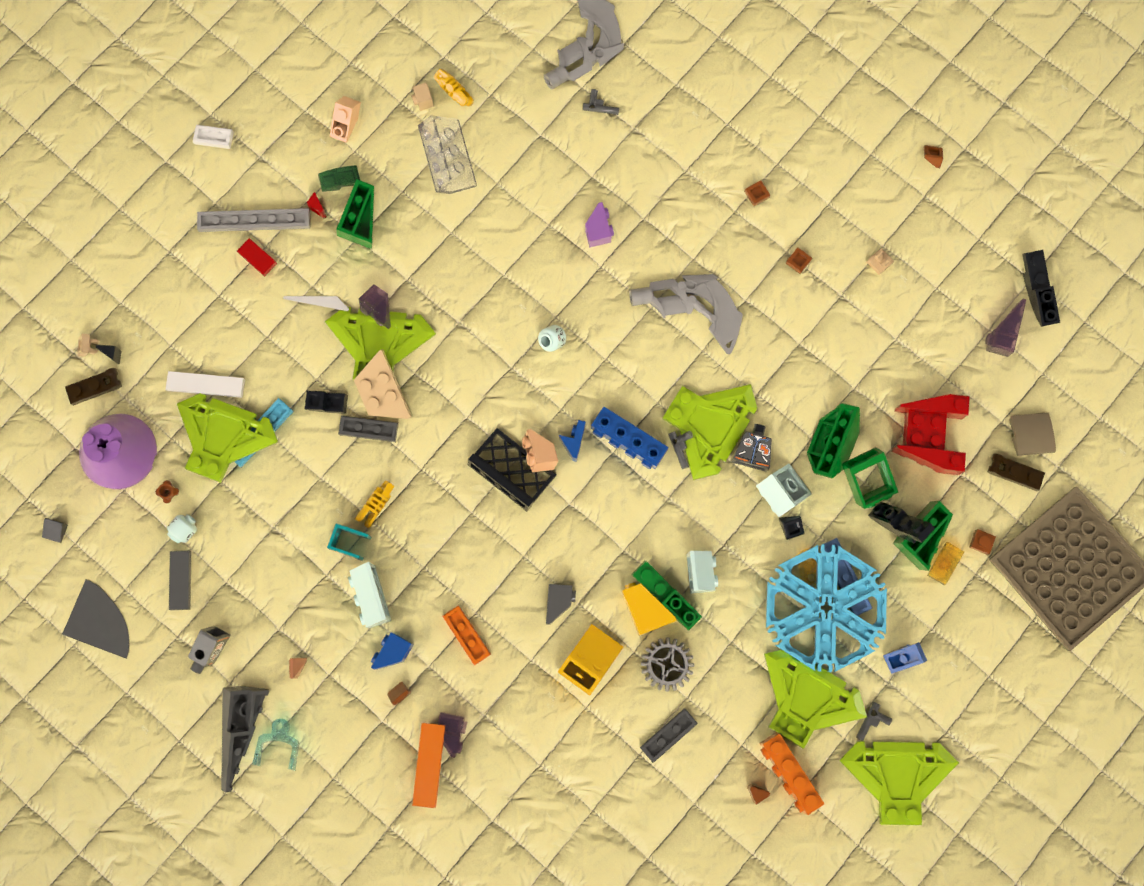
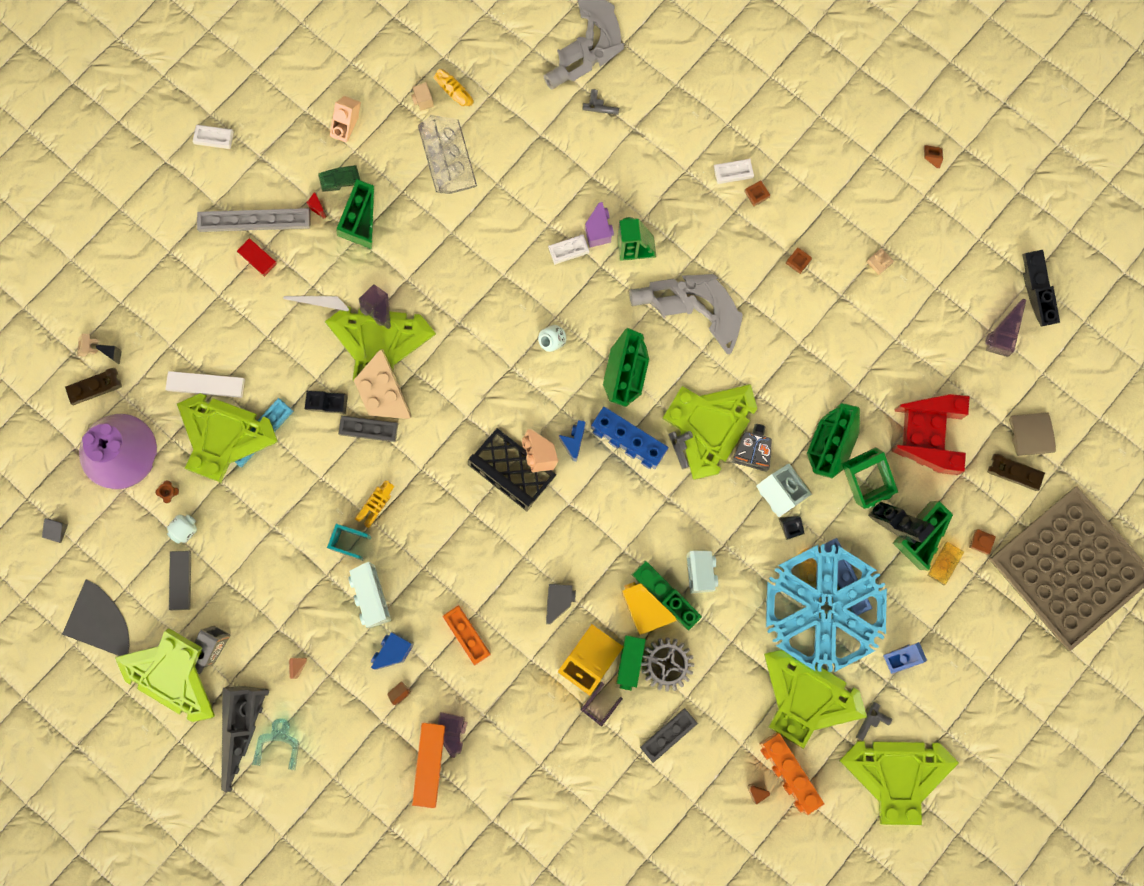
(169, 675): none -> lime plate
(568, 249): none -> white plate
(608, 713): none -> piece
(626, 368): none -> green wedge
(630, 662): none -> green window
(635, 240): none -> green wedge
(733, 171): none -> white plate

